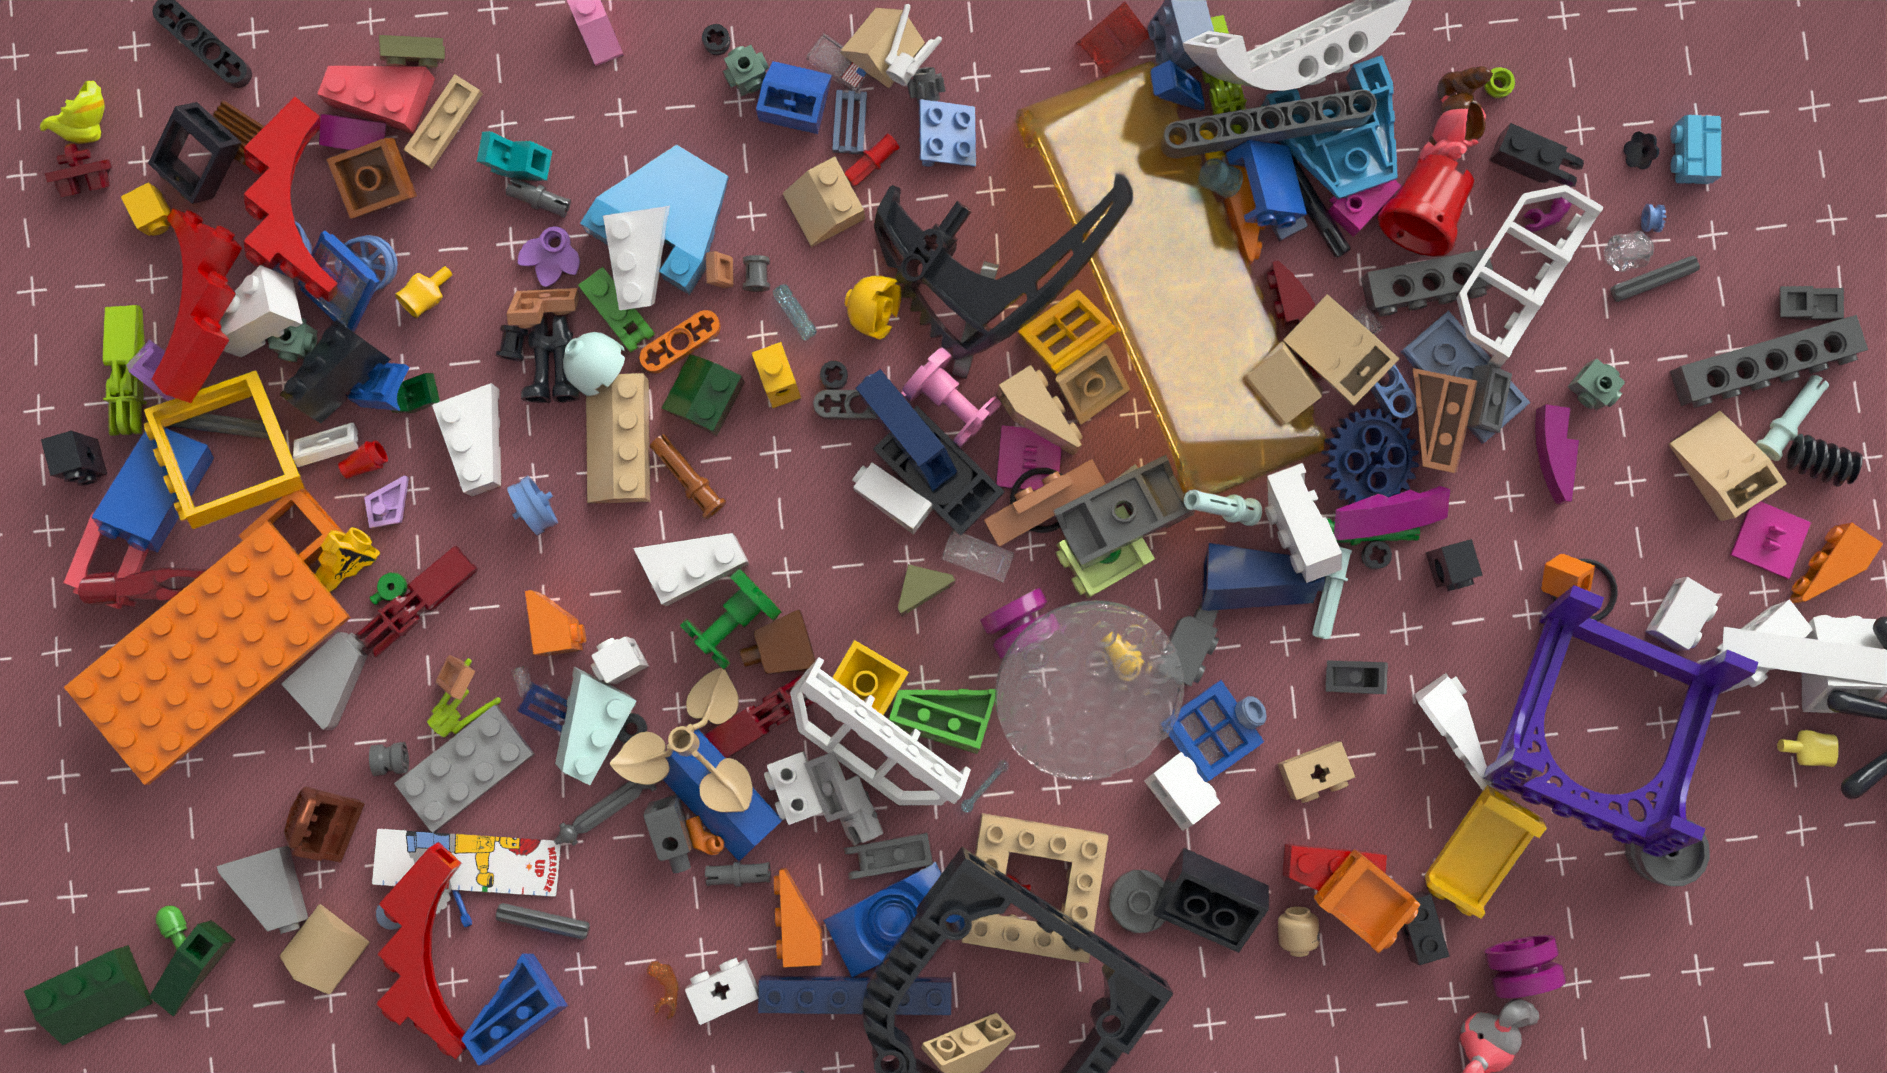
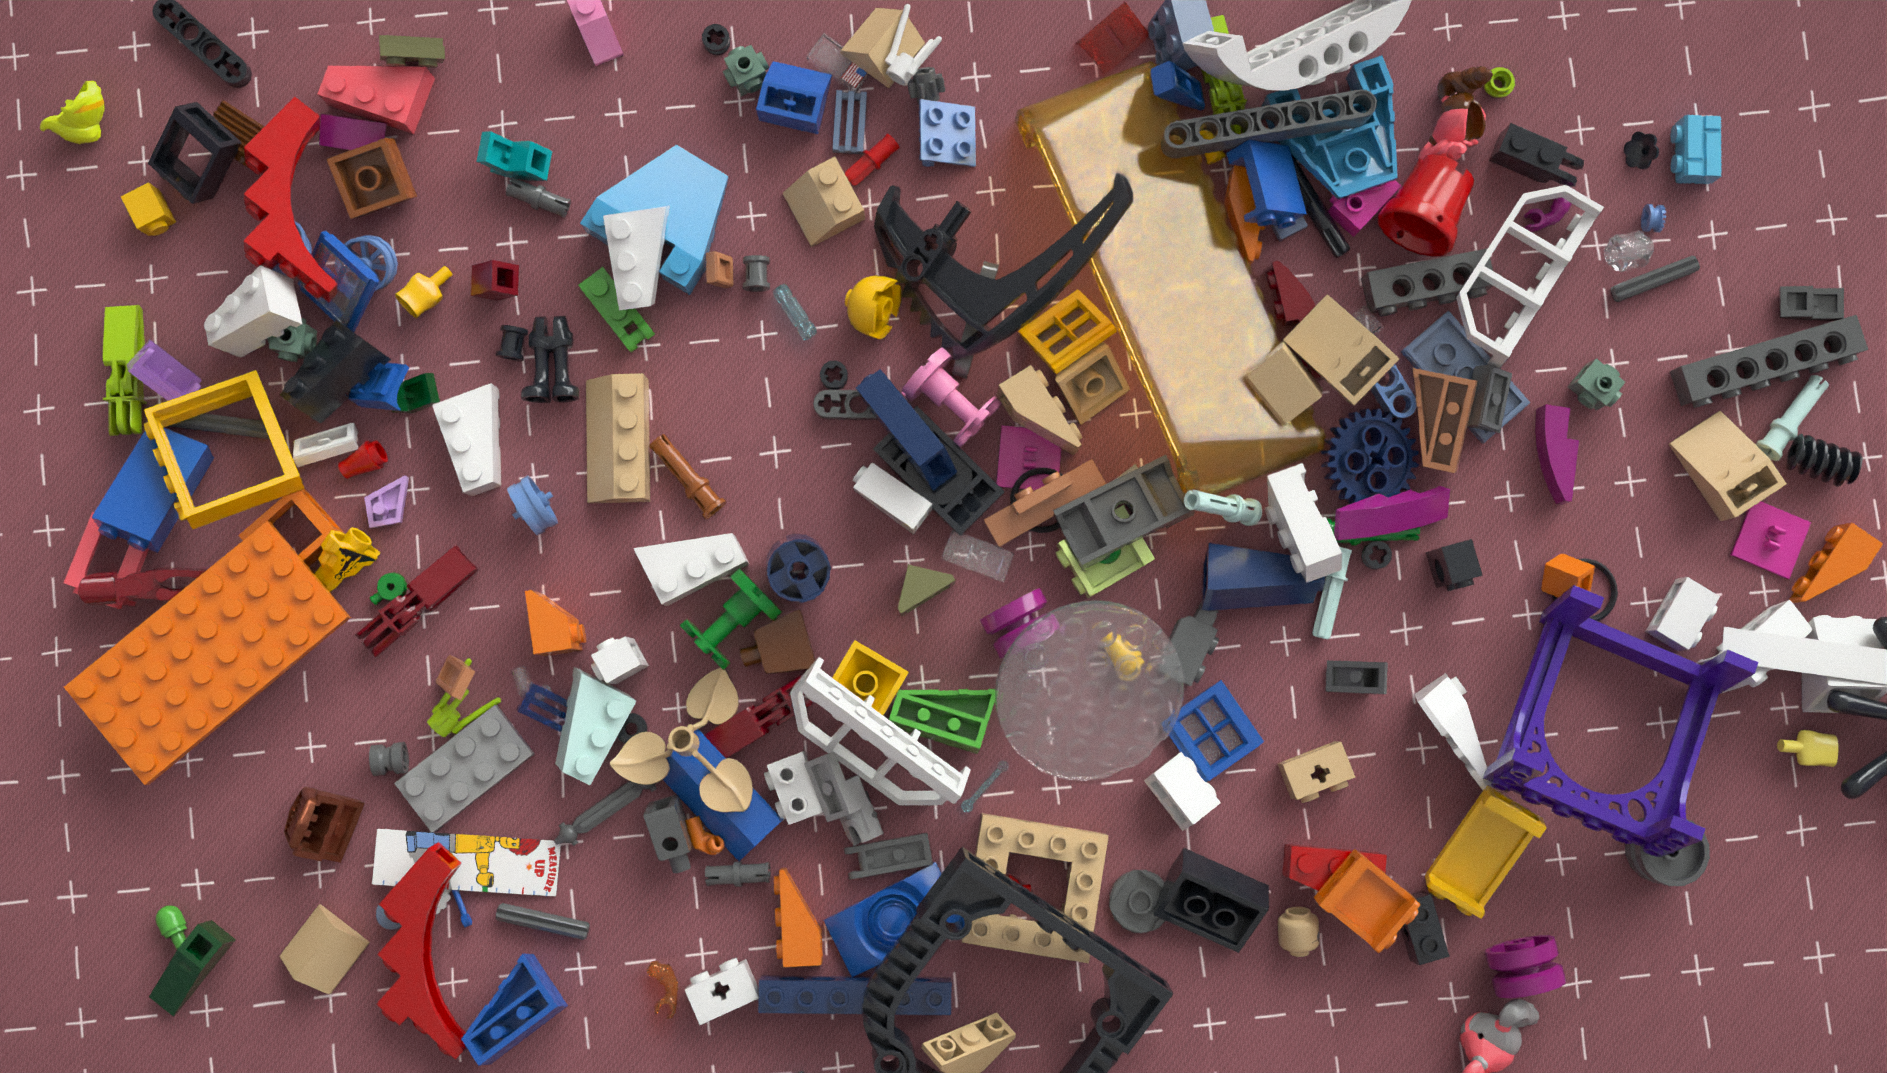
(66, 180): dark red hips -> none
(74, 457): black brick -> none
(89, 996): dark green slope -> none
(204, 299): red arch -> none
(268, 888): light grey slope -> none
(328, 678): light grey slope -> none
(443, 121): tan plate -> none
(494, 280): none -> dark red brick
(529, 305): nougat plate -> none
(550, 261): medium lavender plate -> none
(592, 361): light aqua cylinder -> none
(665, 361): orange beam -> none
(703, 394): dark green slope -> none
(776, 375): yellow torso -> none
(788, 584): none -> dark blue cylinder
(1220, 177): clear light blue wheel -> none
(1250, 712): sand blue tile -> none

